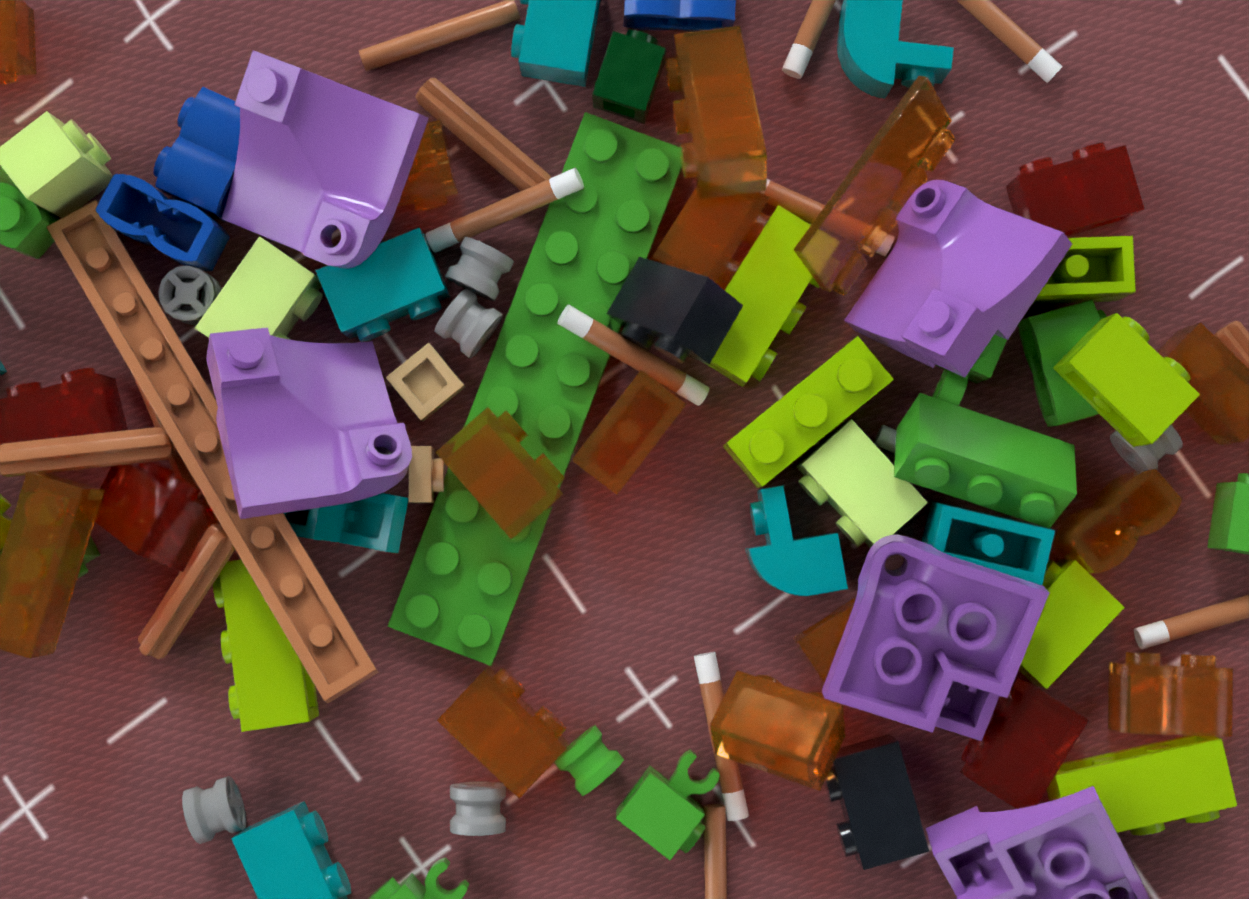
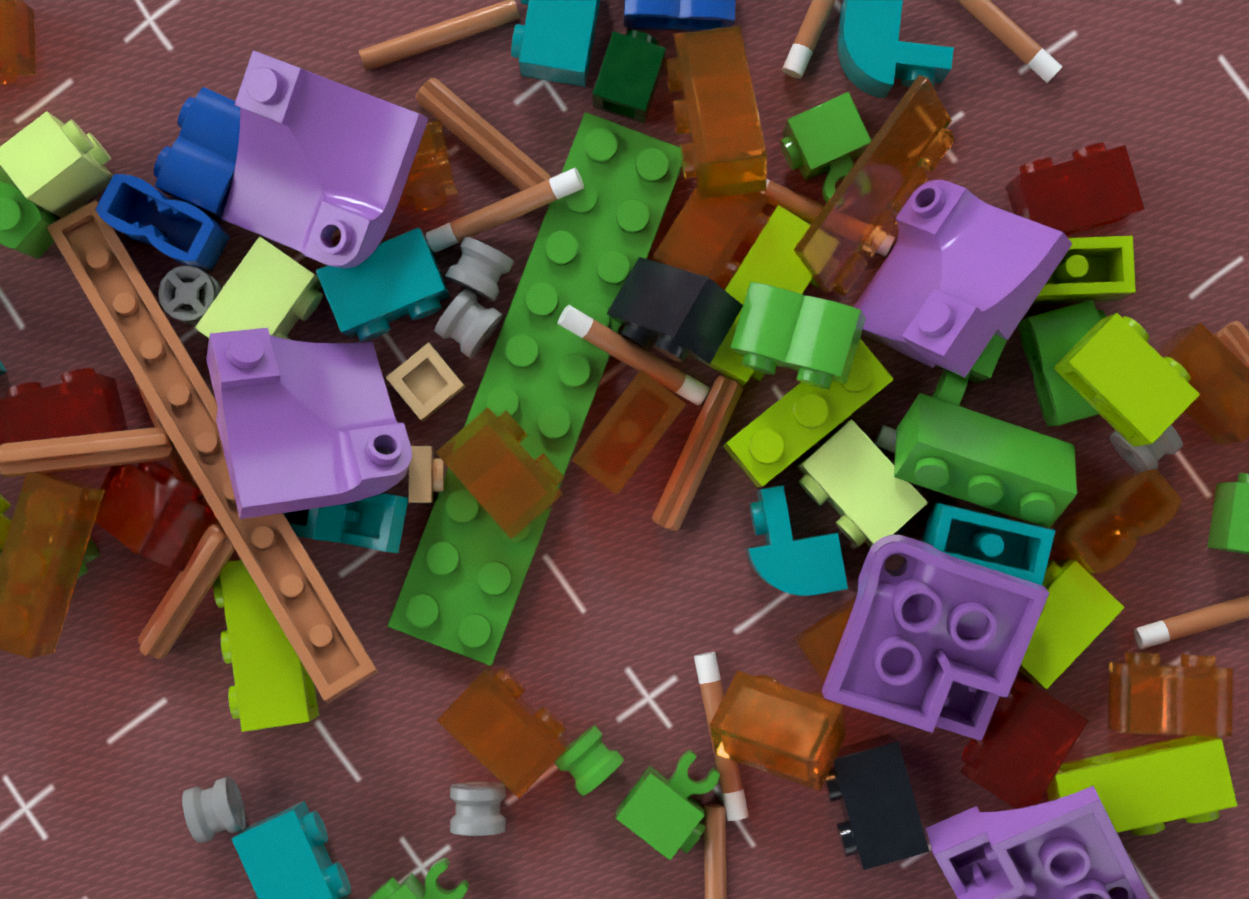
(697, 453): none -> nougat axle
(797, 334): none -> bright green brick
(825, 141): none -> bright green brick

